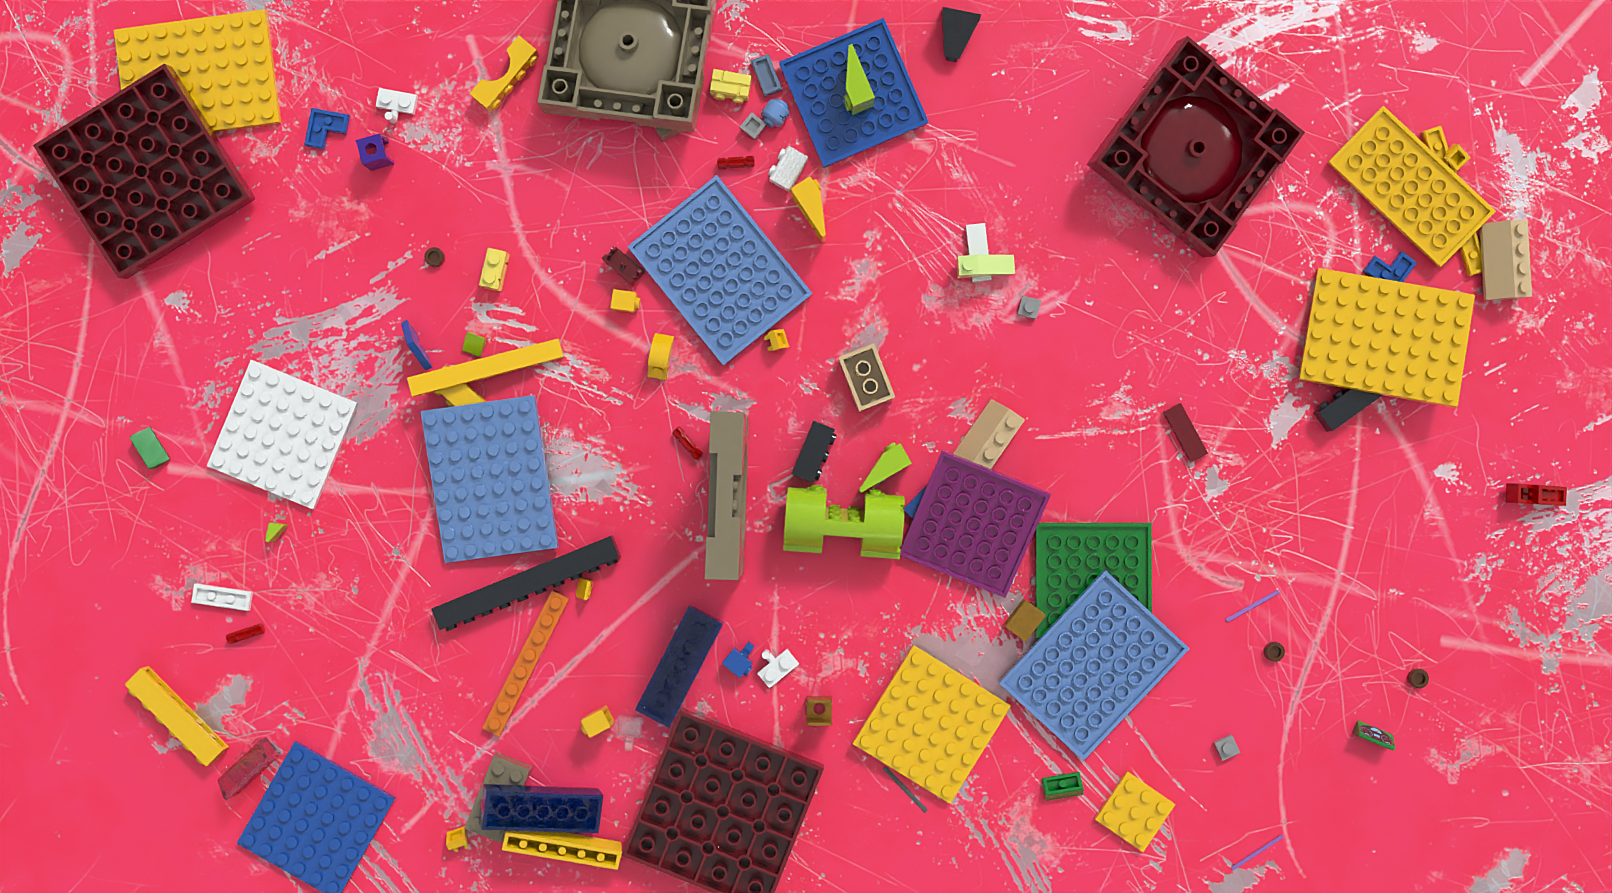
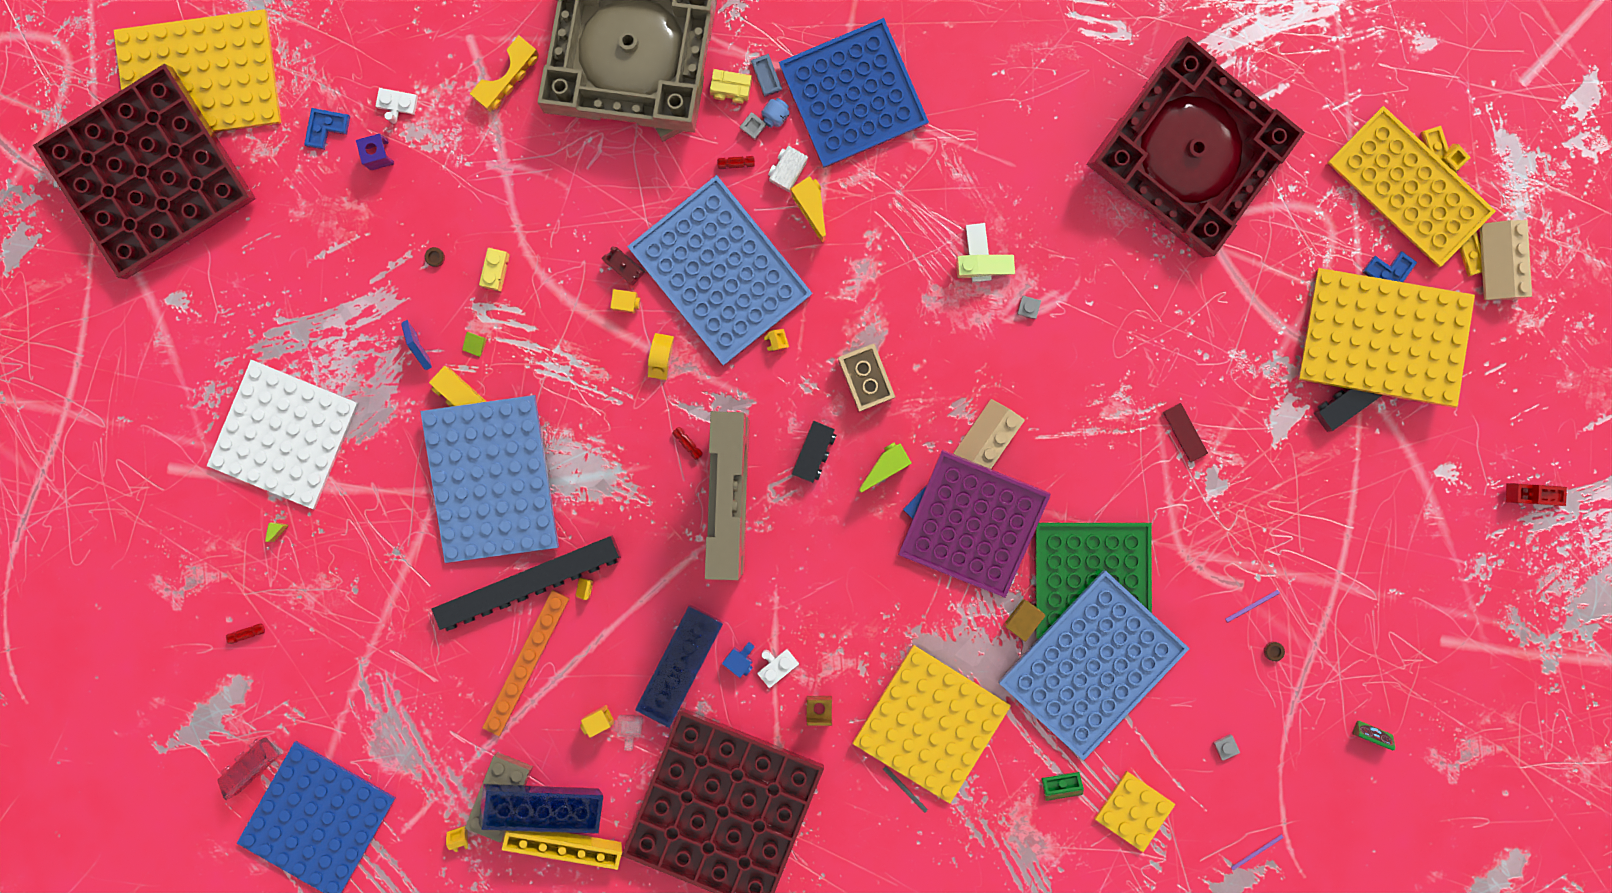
(149, 448): slope -> none
(176, 716): yellow brick -> none
(222, 597): white tile -> none
(485, 367): yellow tile -> none
(858, 91): lime slope -> none
(877, 525): lime cylinder -> none
(957, 30): black slope -> none
(1418, 678): reddish brown tile -> none

